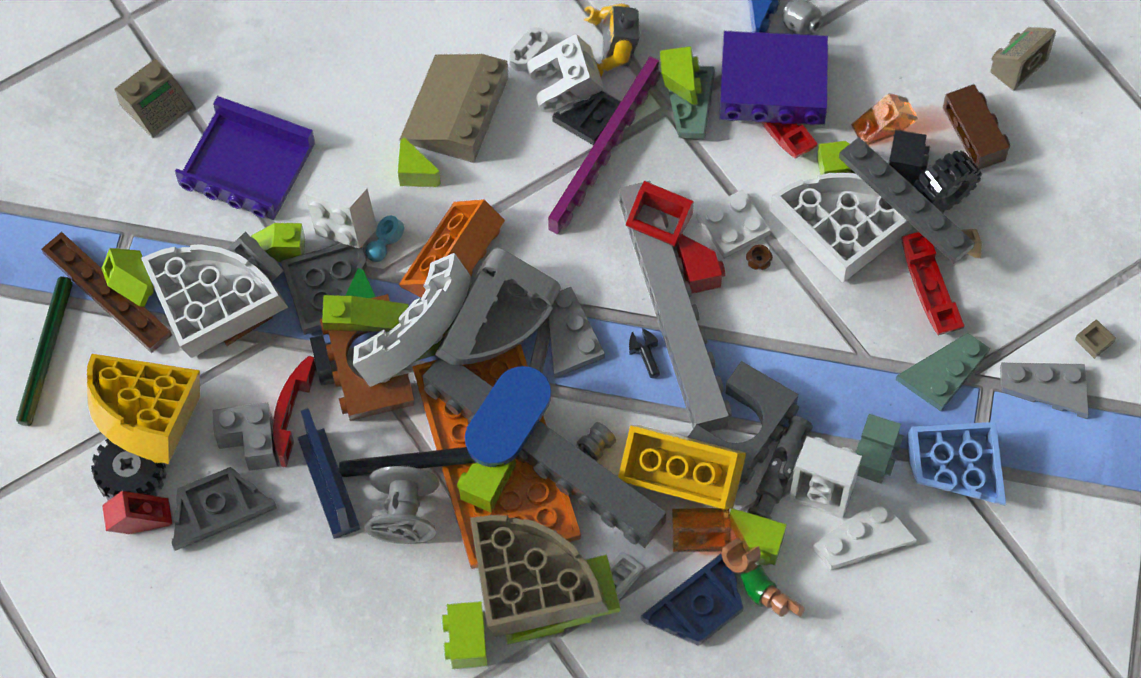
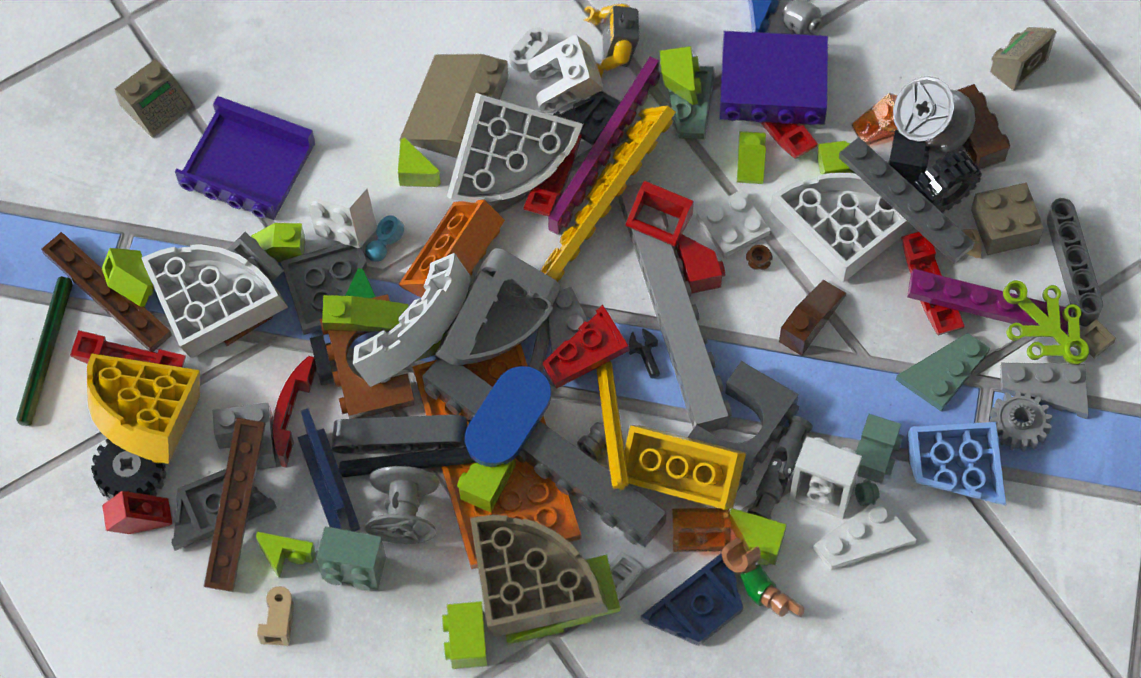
(90, 343): none -> red slope
(234, 505): none -> reddish brown plate
(278, 548): none -> lime slope
(279, 618): none -> tan leg
(351, 558): none -> sand green brick
(398, 434): none -> dark grey beam
(508, 150): none -> white brick
(546, 194): none -> red slope
(589, 348): none -> red wing
(610, 184): none -> yellow wing
(612, 426): none -> yellow axle
(751, 157): none -> lime slope
(810, 317): none -> reddish brown slope
(866, 493): none -> sand green plate
(934, 114): none -> light grey piece
(973, 299): none -> magenta plate
(1007, 218): none -> dark tan brick
(1024, 408): none -> light grey gear
(1048, 324): none -> lime plant
(1074, 250): none -> dark grey beam

